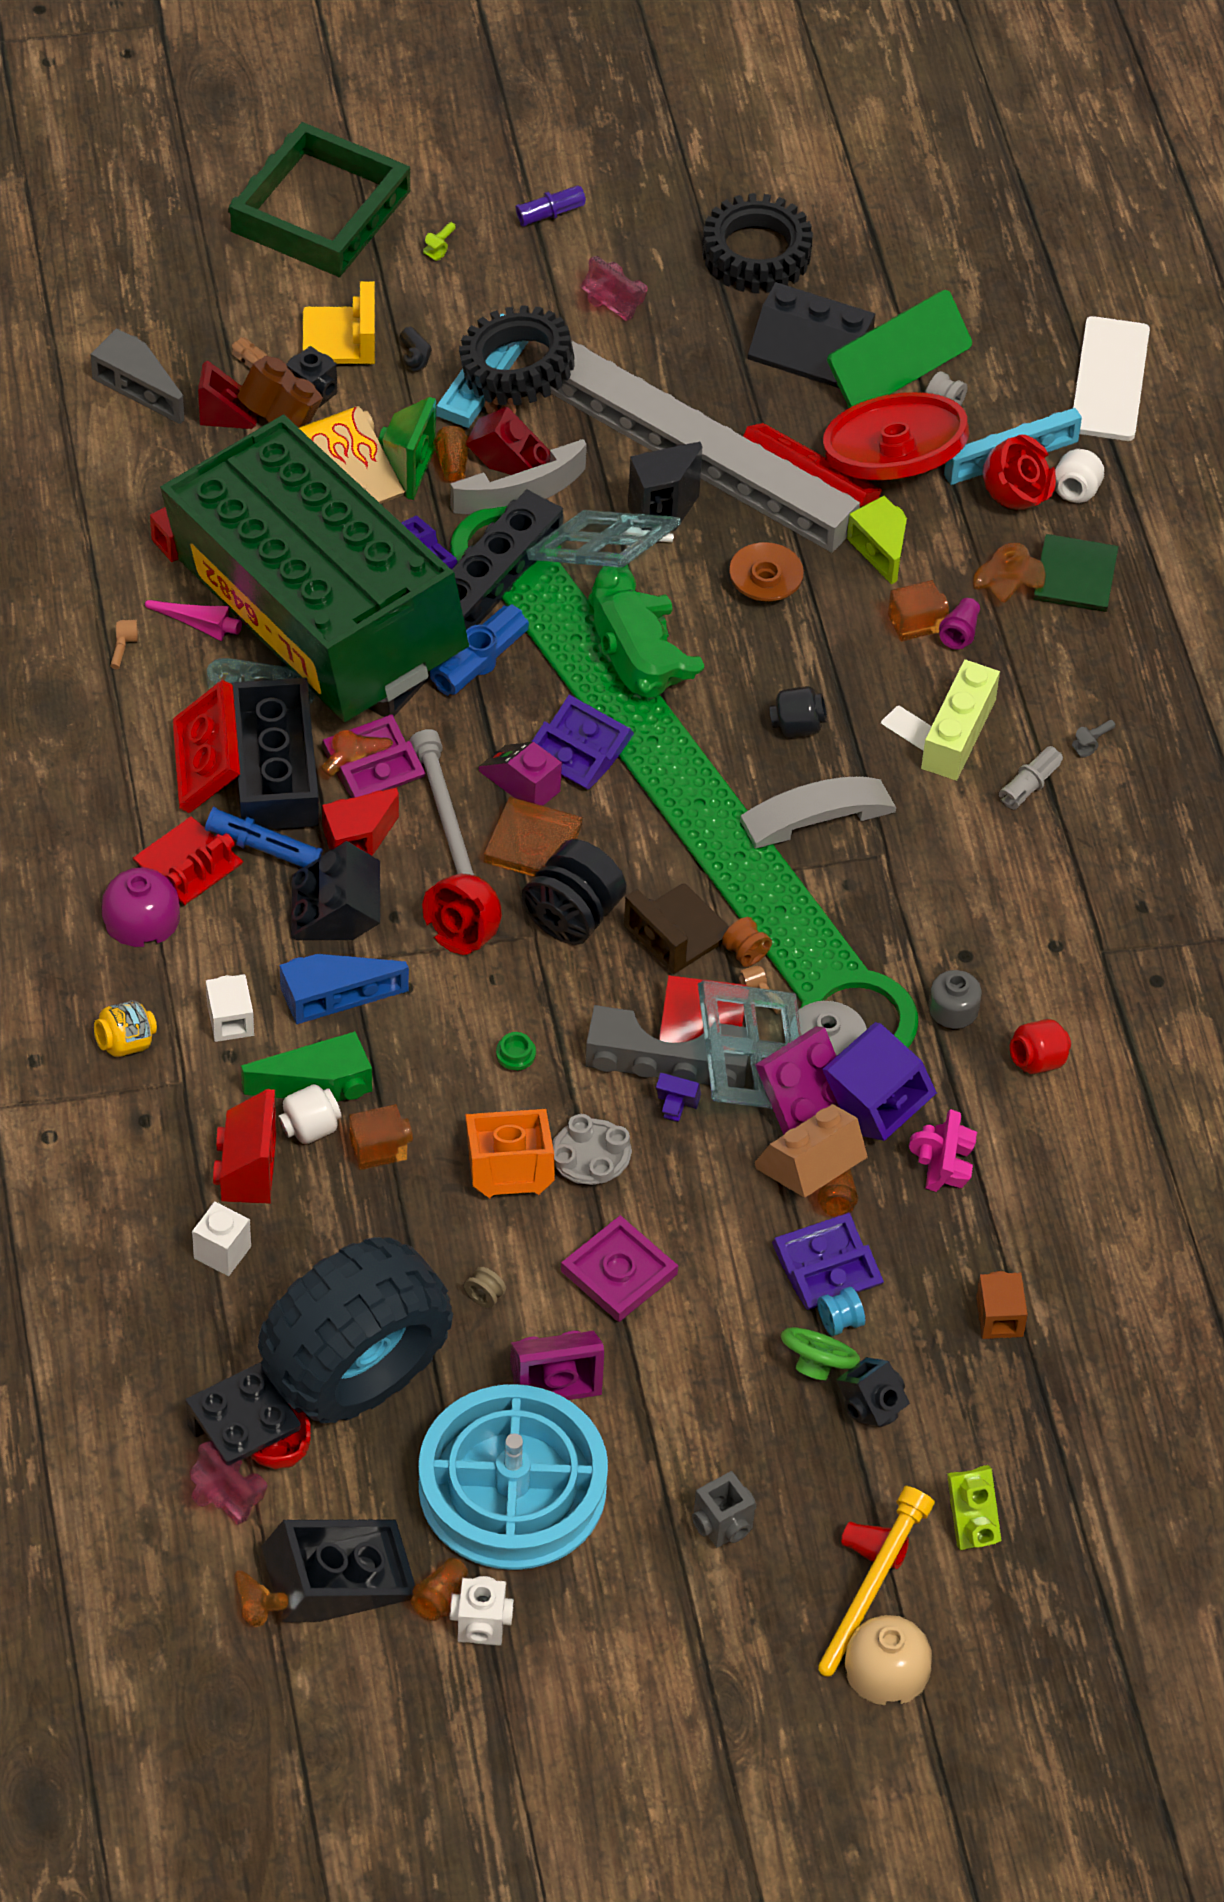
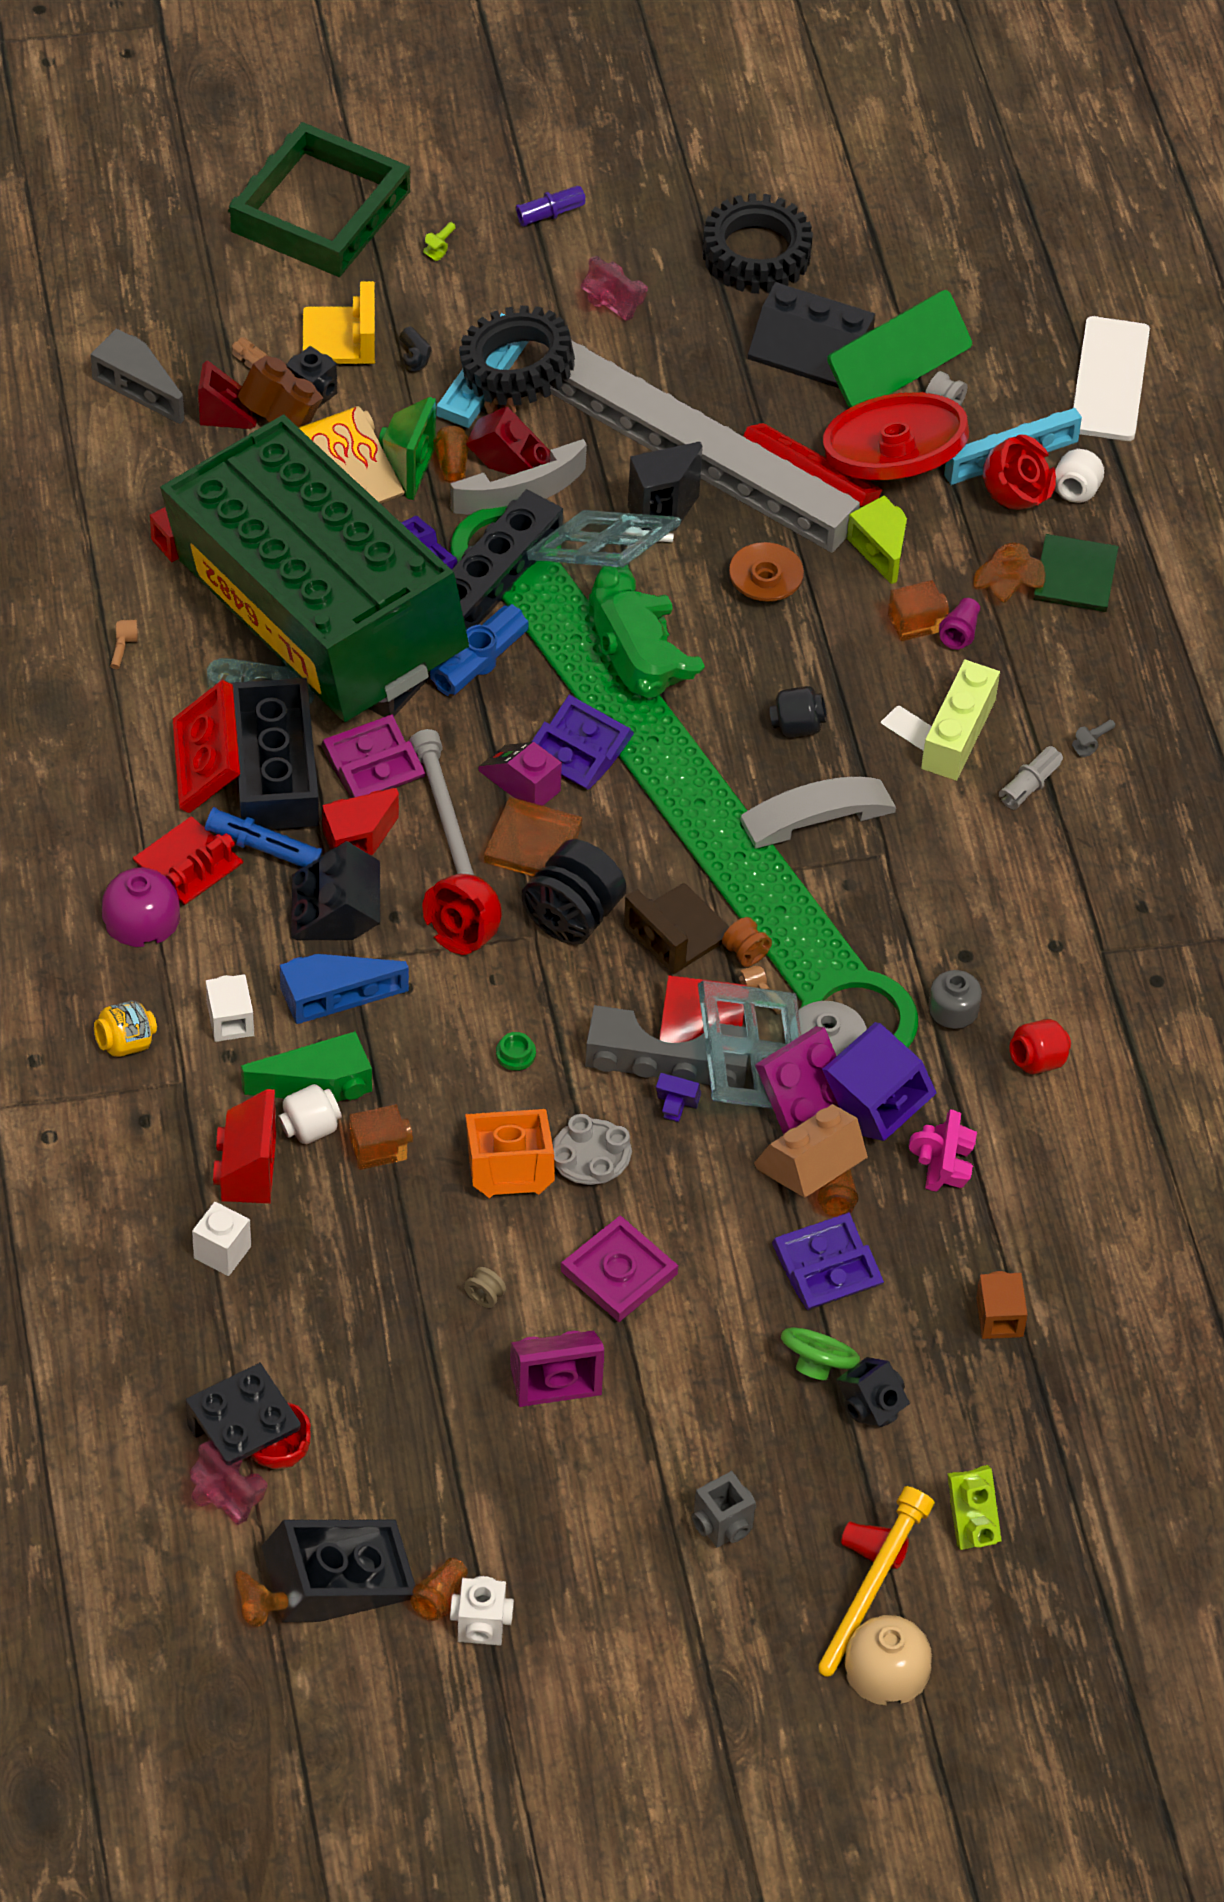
(209, 619): dark pink piece -> none
(351, 747): clear orange animal -> none
(355, 1329): black wheel -> none
(513, 1476): medium azure wheel -> none
(841, 1311): dark azure wheel -> none

